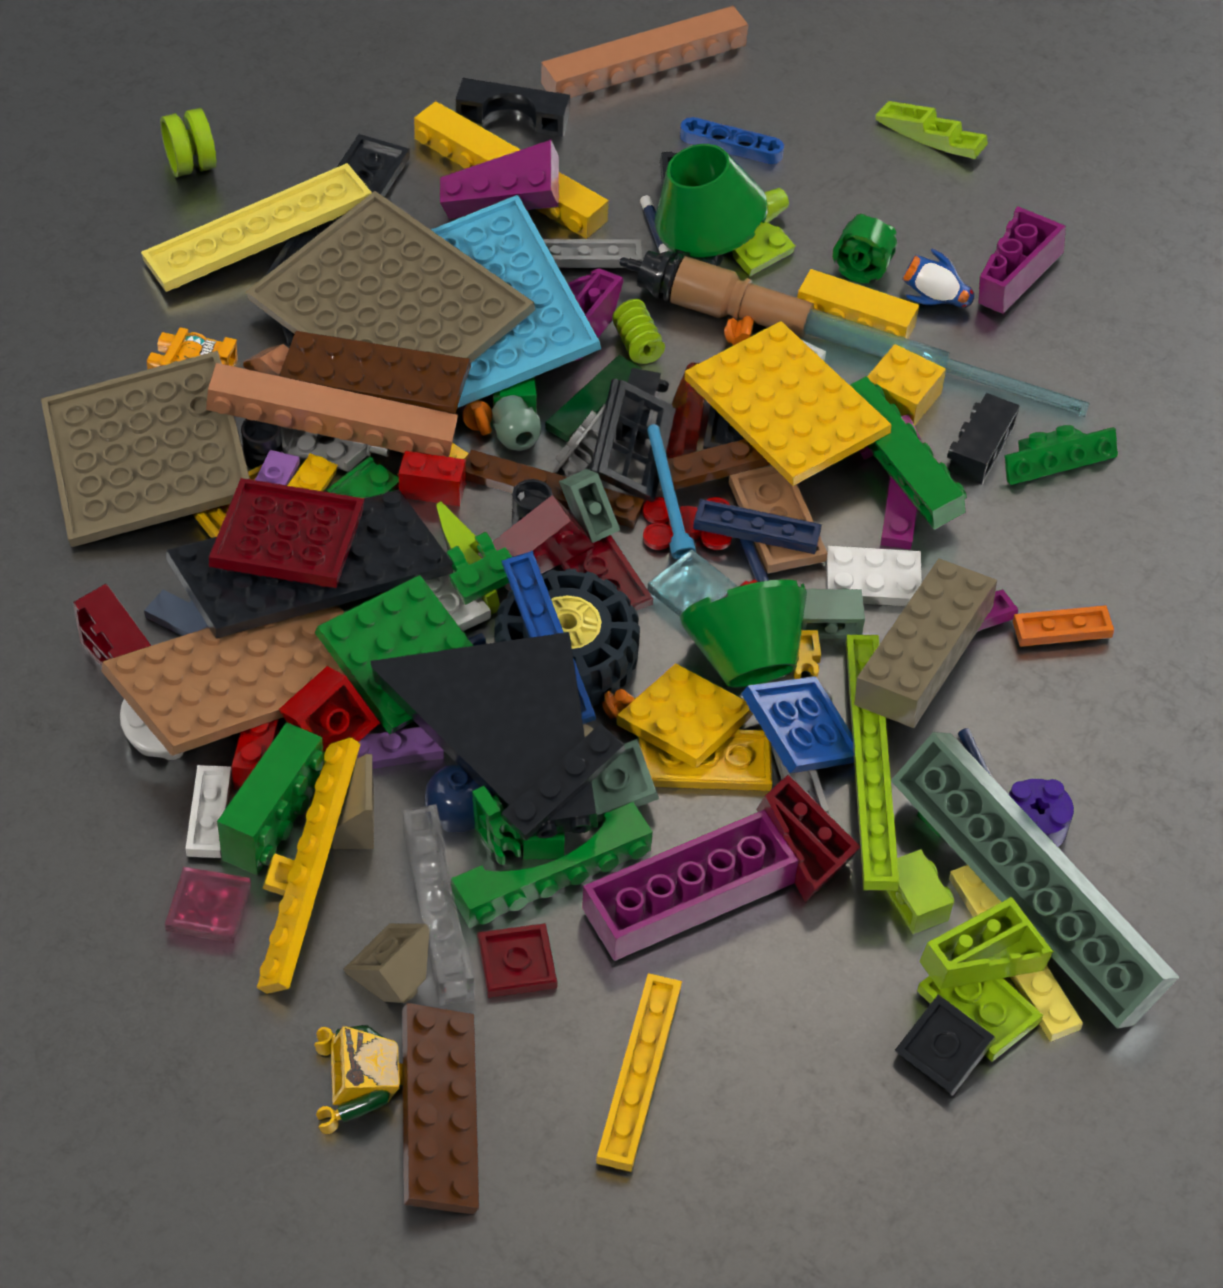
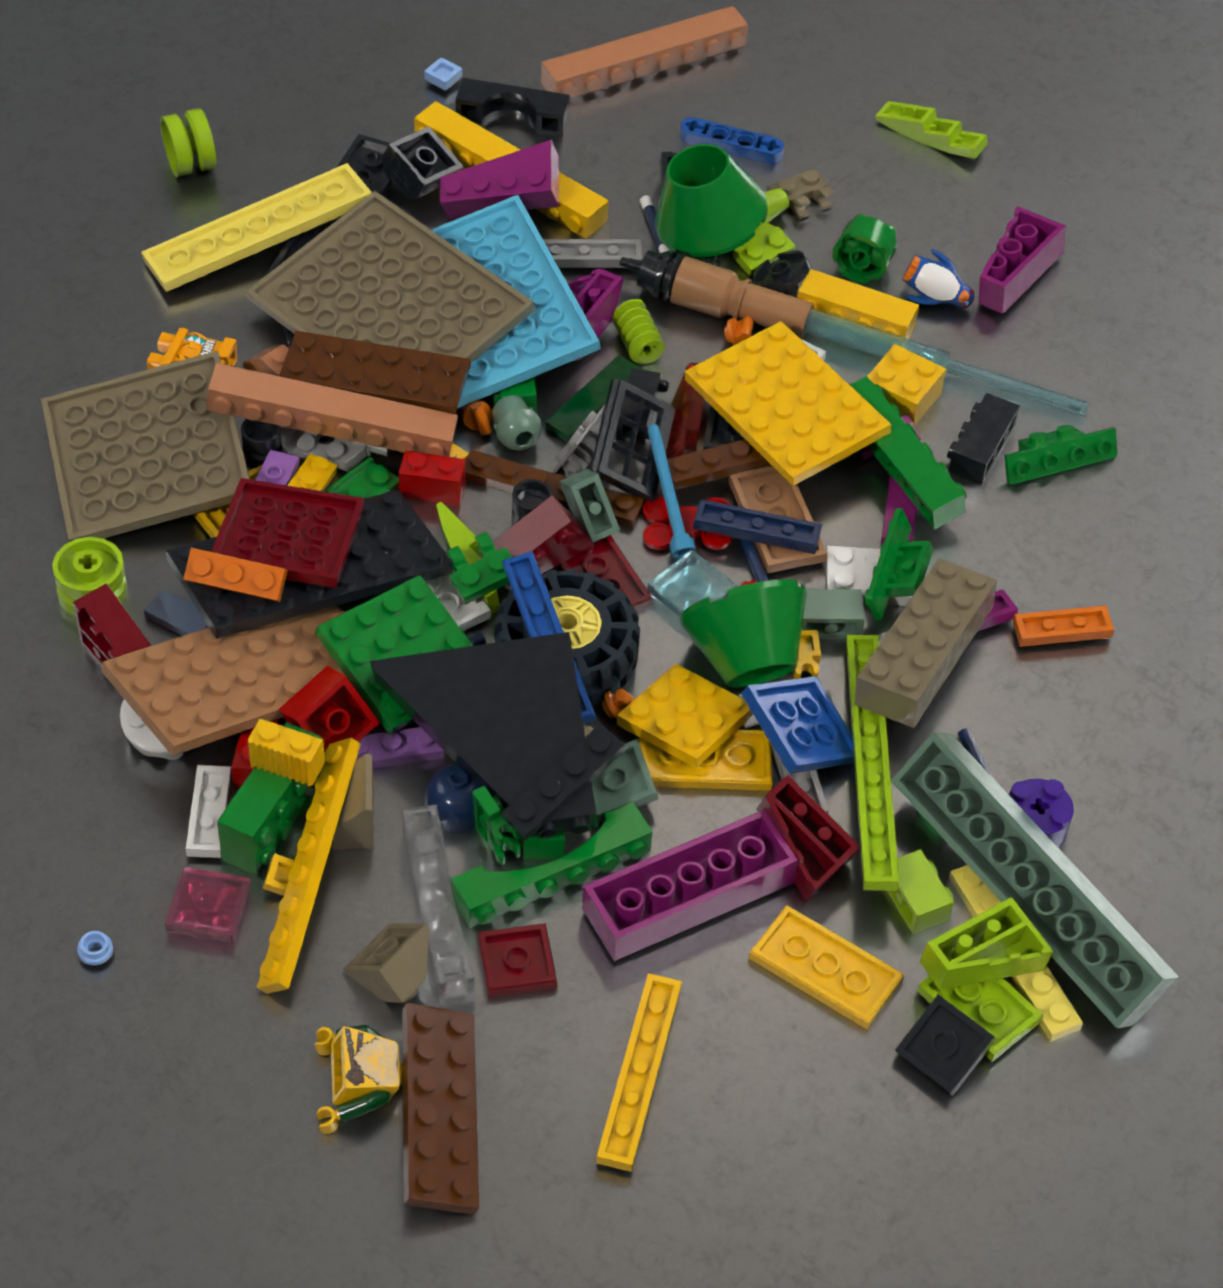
(85, 567): none -> lime wheel
(93, 940): none -> light blue plate
(235, 574): none -> orange plate
(286, 752): none -> yellow brick
(419, 162): none -> black slope
(443, 73): none -> light blue plate
(783, 273): none -> black plate
(802, 189): none -> dark tan plate
(826, 966): none -> yellow tile
(899, 567): none -> green bracket

